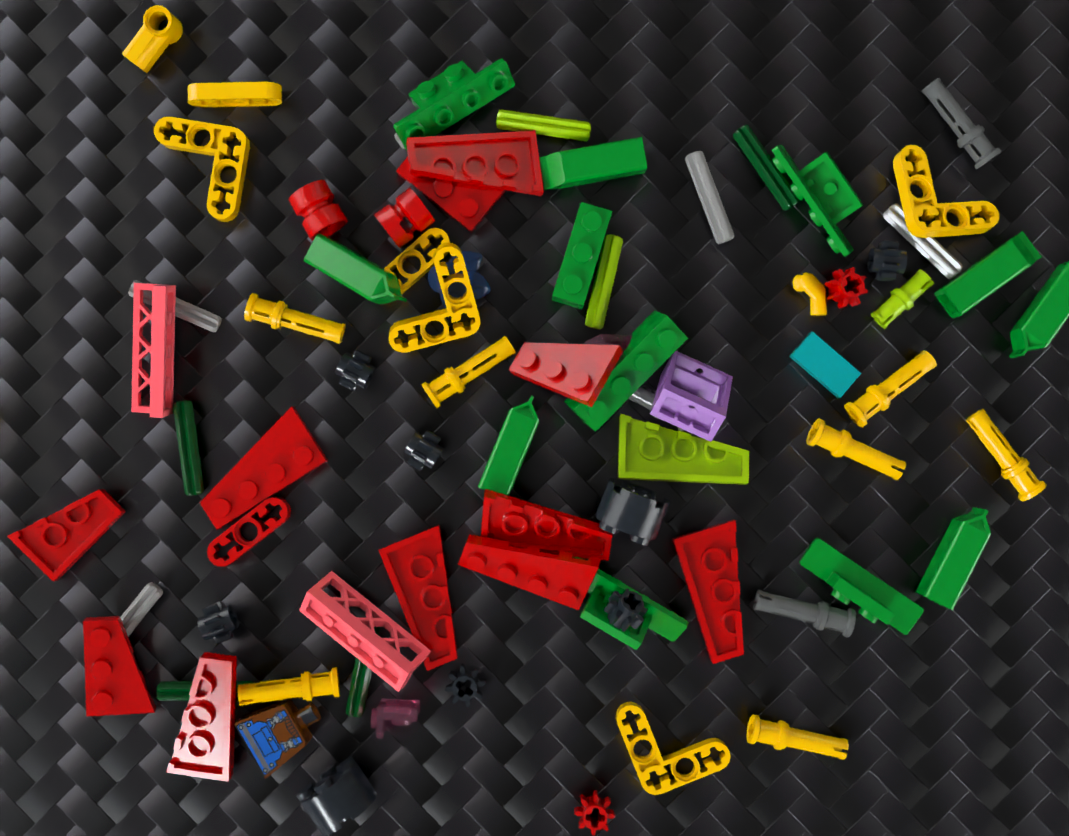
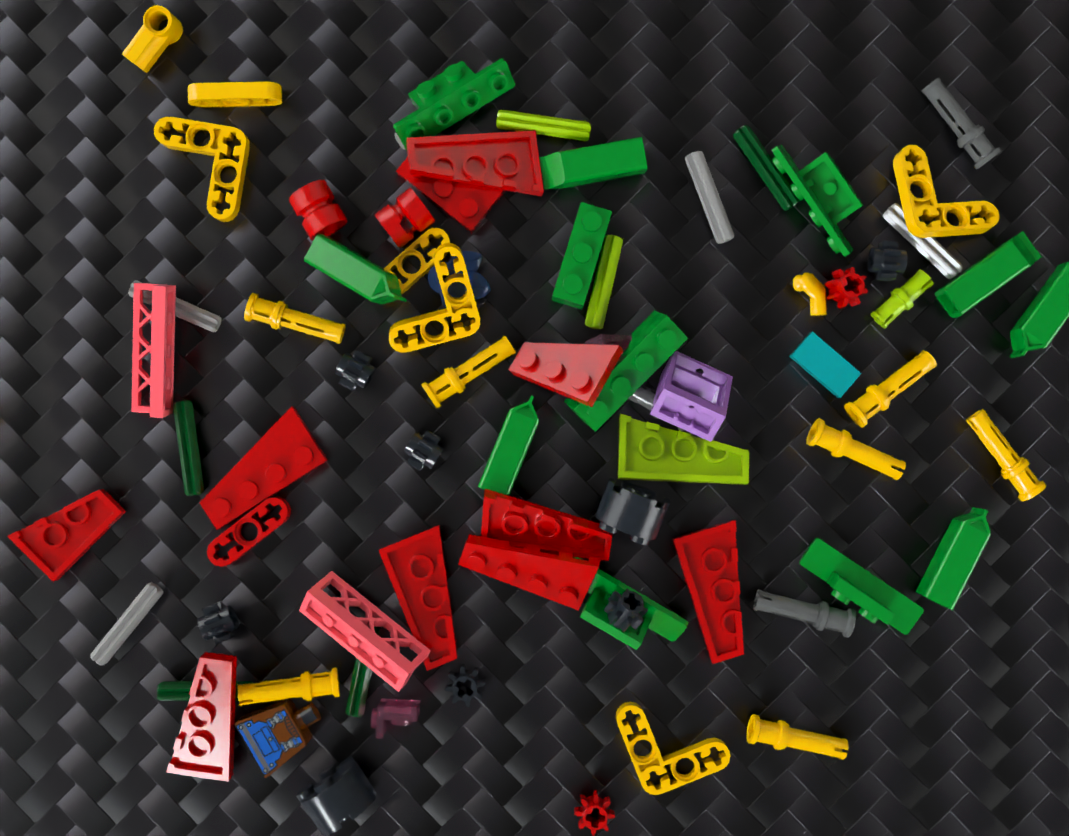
(111, 672): red wing -> none

